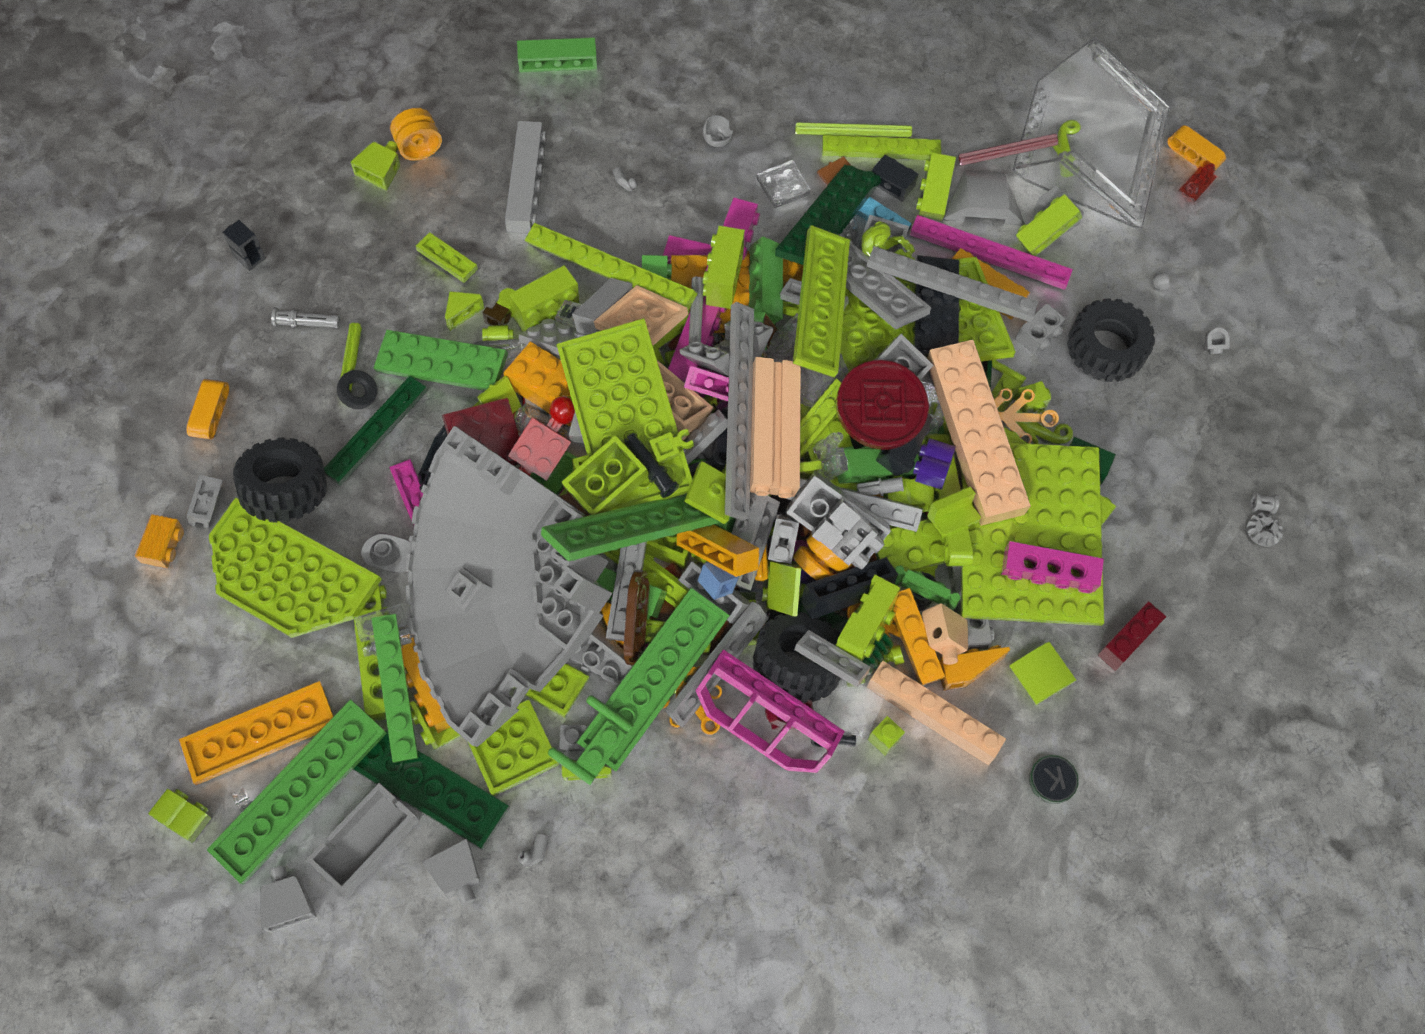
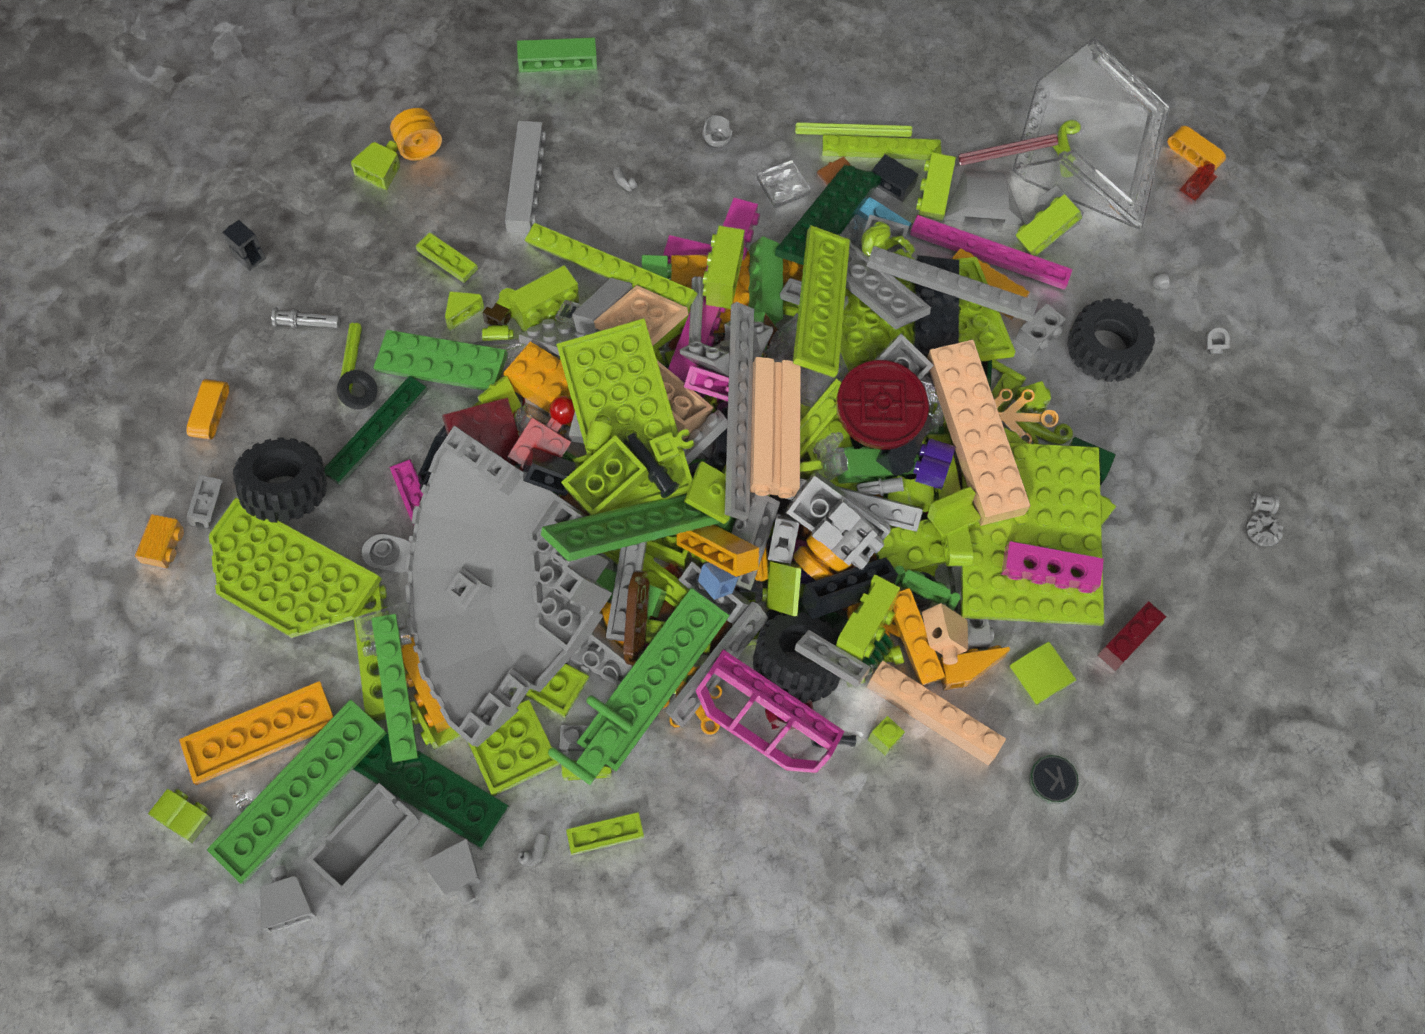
(547, 471): none -> black brick
(598, 434): none -> lime brick
(605, 833): none -> lime plate

